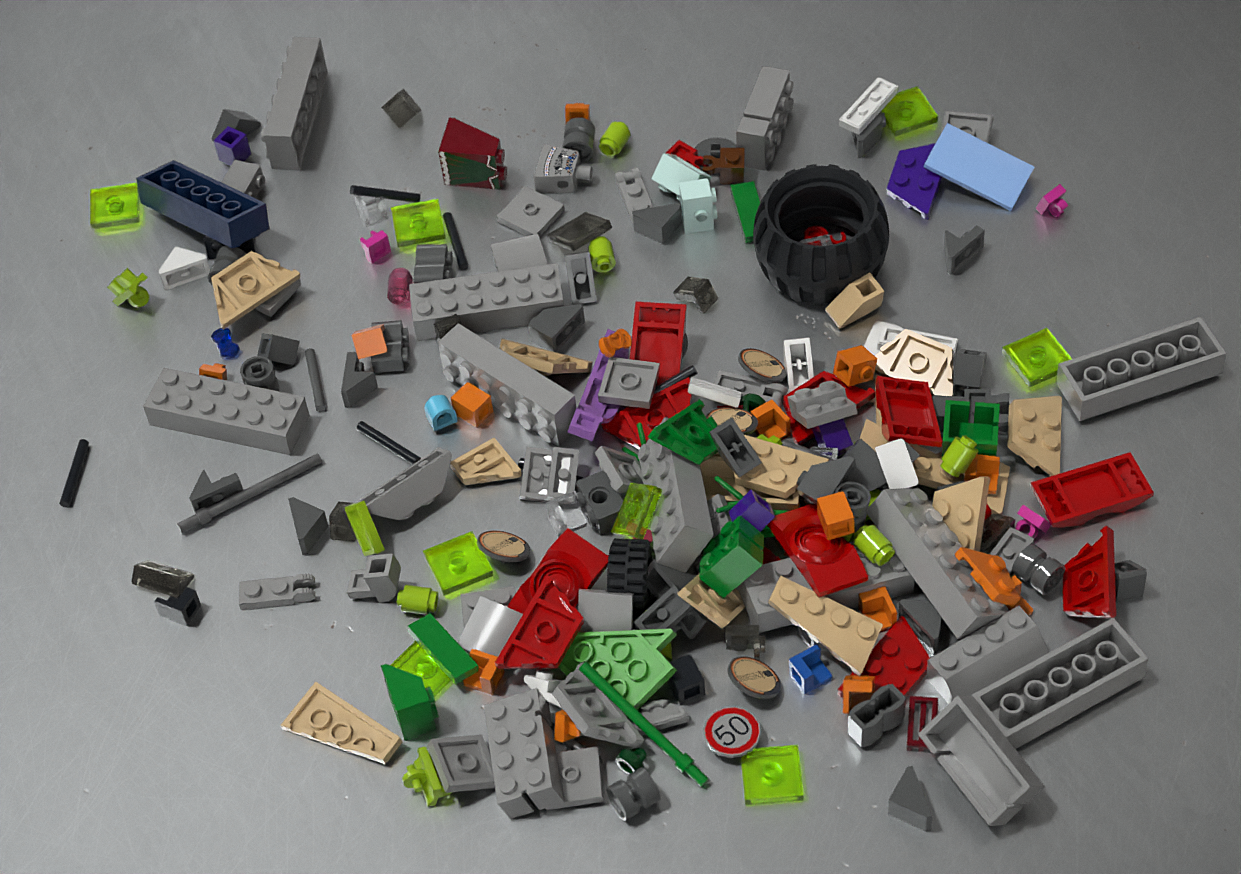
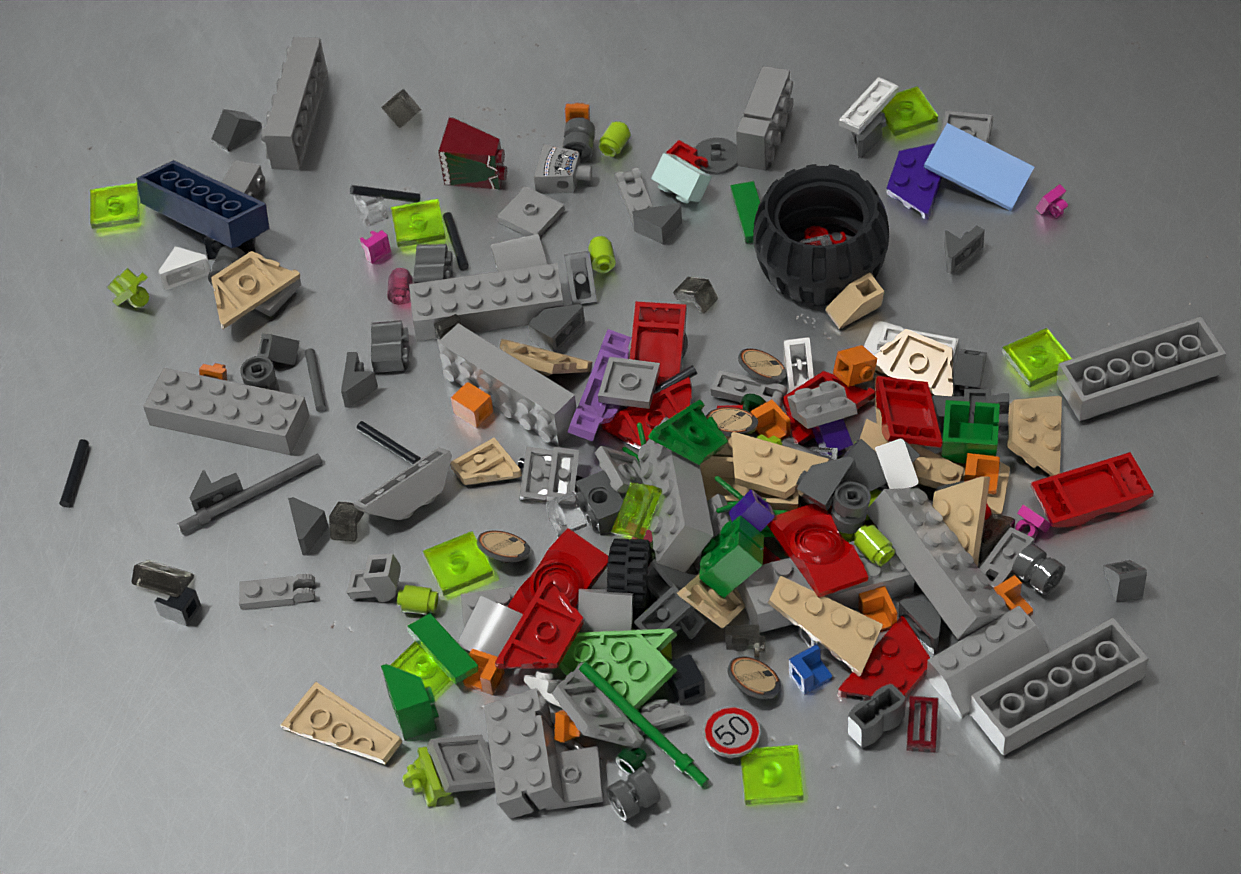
(224, 343): clear blue piece -> none
(232, 146): dark purple brick -> none
(364, 528): lime tile -> none
(369, 341): orange panel -> none
(437, 407): medium azure plate -> none
(579, 231): clear smoke tile -> none
(614, 342): orange piece -> none
(697, 205): light aqua brick -> none
(714, 392): white tile -> none
(729, 165): reddish brown brick -> none
(734, 447): dark grey slope -> none
(835, 515): orange panel -> none
(856, 690): orange panel -> none
(909, 802): dark grey slope -> none
(959, 456): lime brick -> none
(982, 760): light grey piece -> none
(991, 574): orange wing -> none
(1091, 580): red wing -> none

